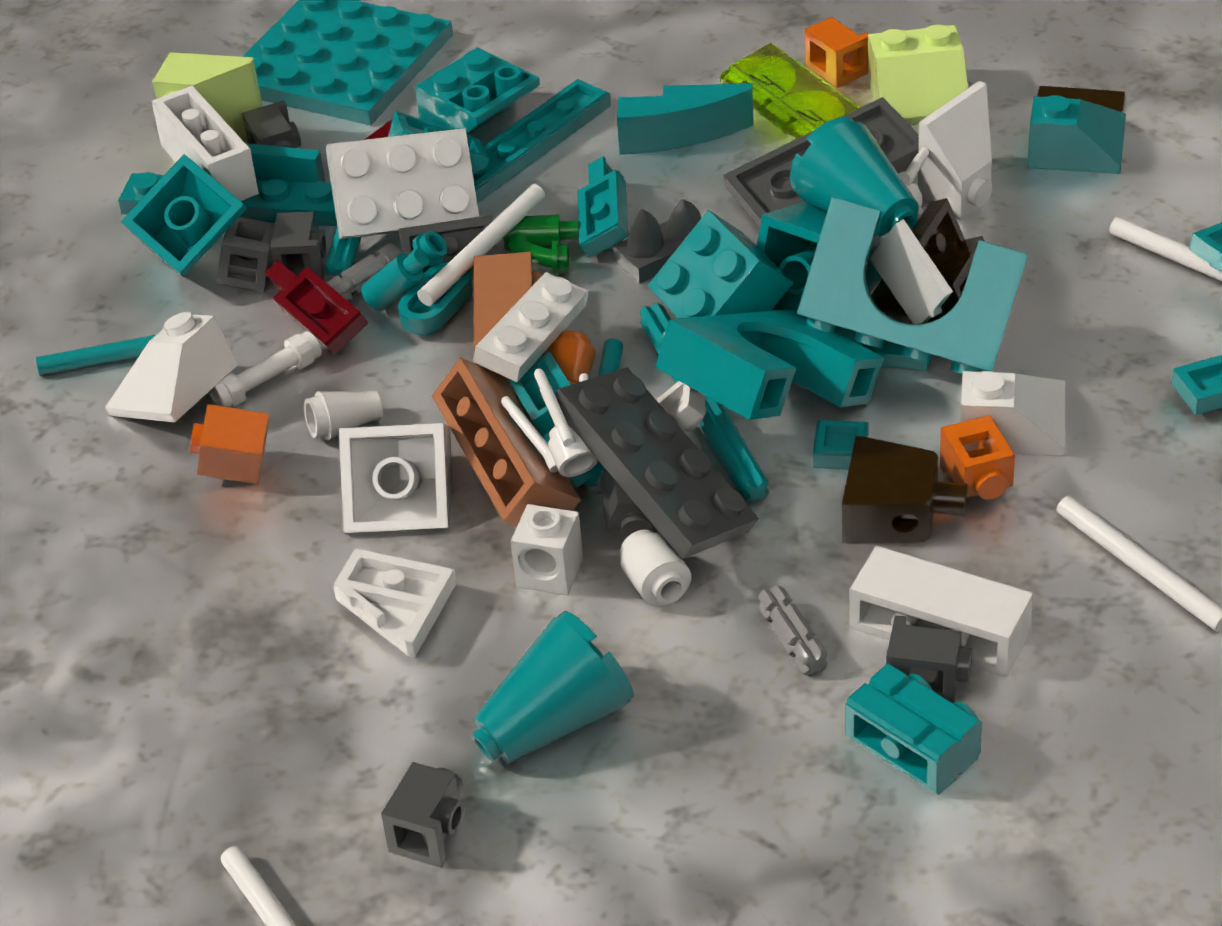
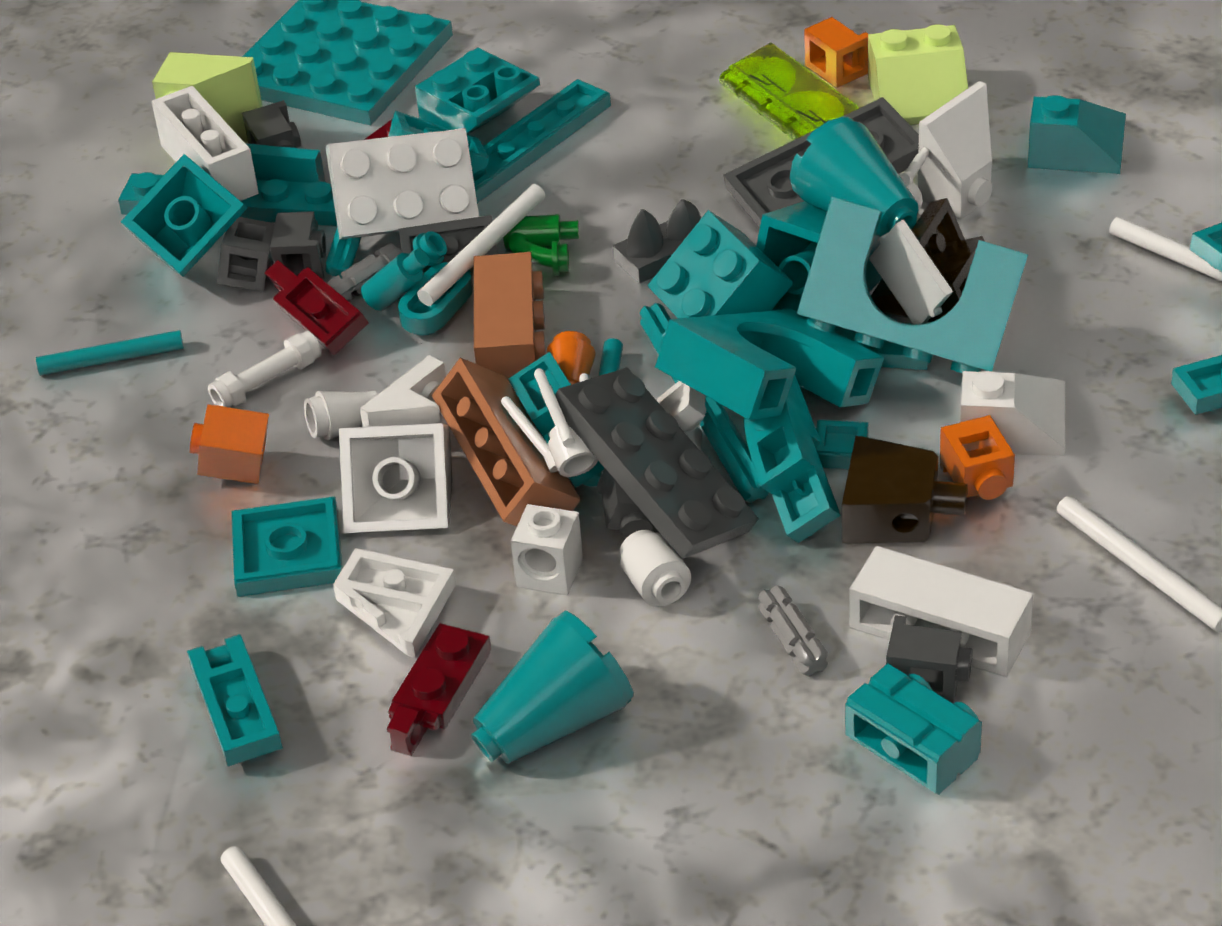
(174, 370): white slope -> none
(234, 701): none -> teal plate
(286, 546): none -> teal tile
(408, 398): none -> white slope
(423, 814): dark grey brick -> none
(436, 685): none -> dark red hinge
(530, 326): white plate -> none
(602, 209): teal hinge -> none
(683, 116): teal slope -> none
(790, 467): none -> teal slope
(1105, 98): dark brown sticker -> none

